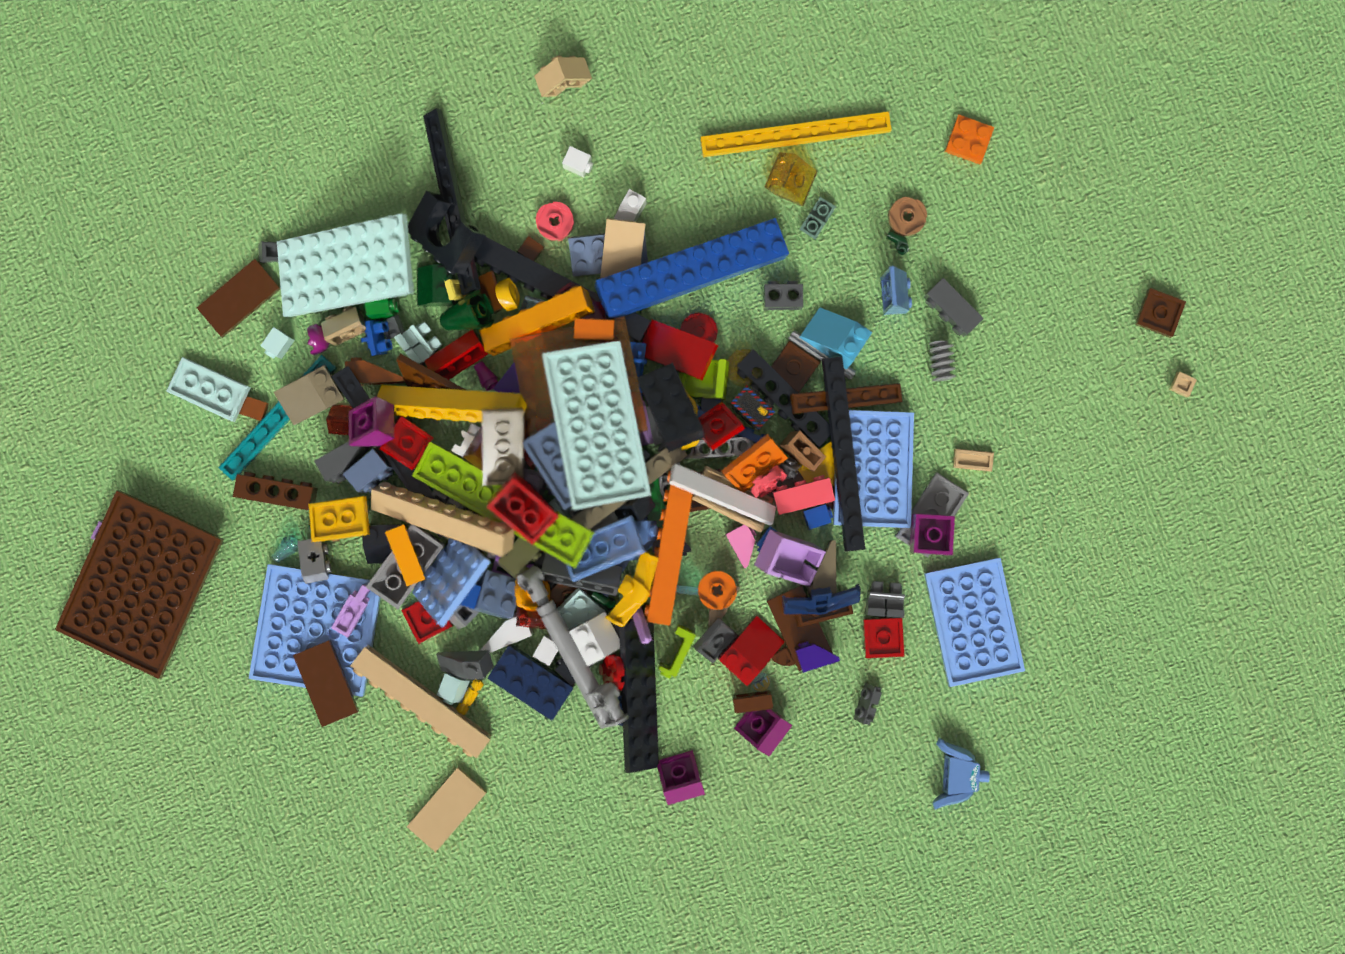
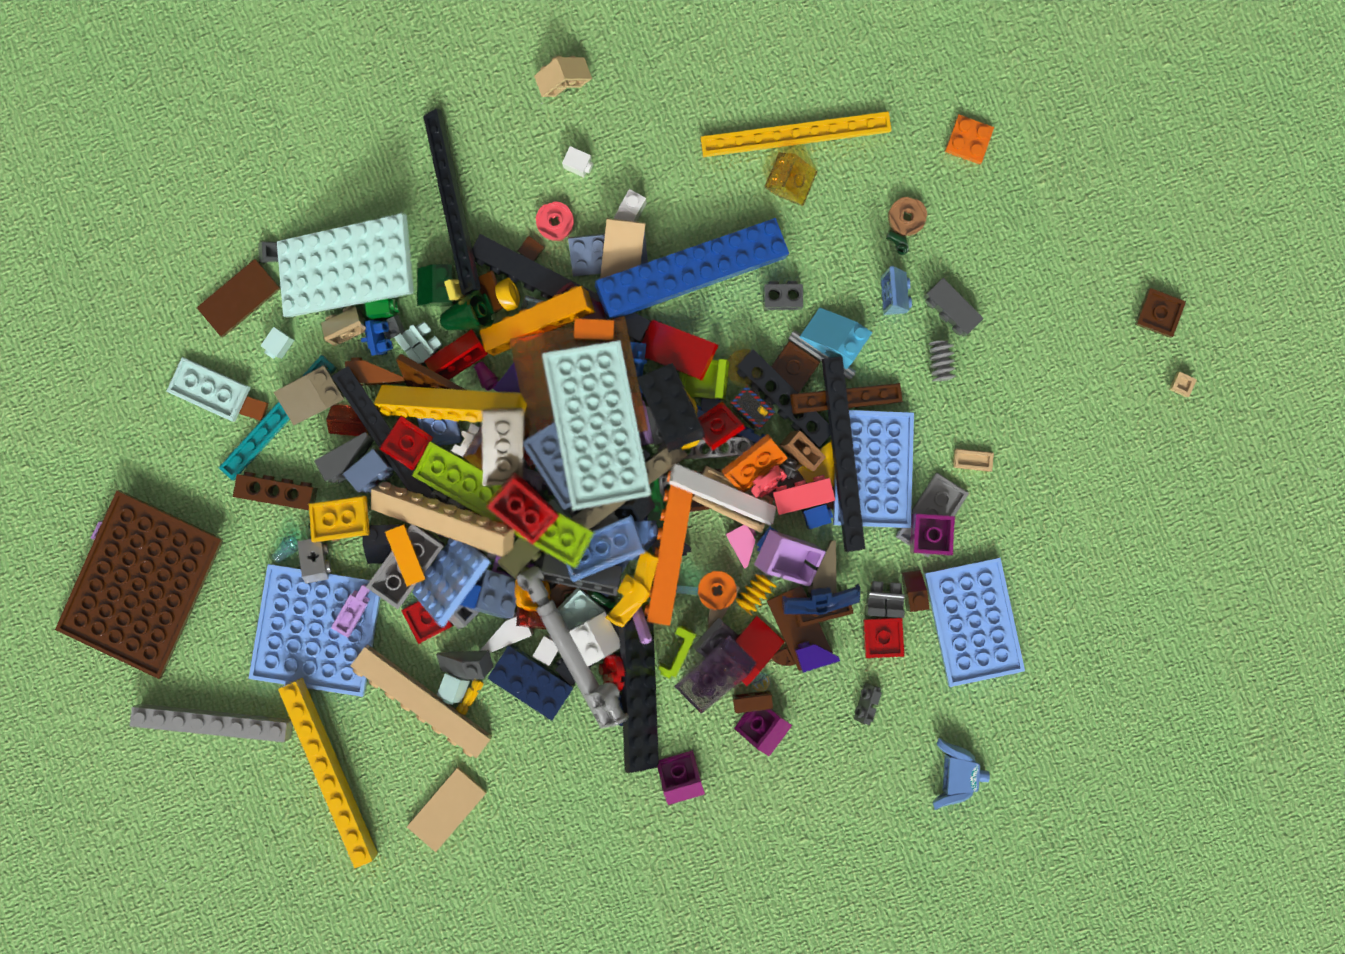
(211, 722): none -> light grey brick
(317, 339): magenta hair -> none
(326, 683): reddish brown tile -> none
(328, 772): none -> yellow brick
(371, 423): magenta slope -> none
(425, 230): black arch -> none
(443, 430): none -> medium blue tile
(700, 326): red tile -> none
(715, 674): none -> clear purple brick
(755, 593): none -> yellow piece
(817, 218): sand green slope -> none
(915, 591): none -> reddish brown slope

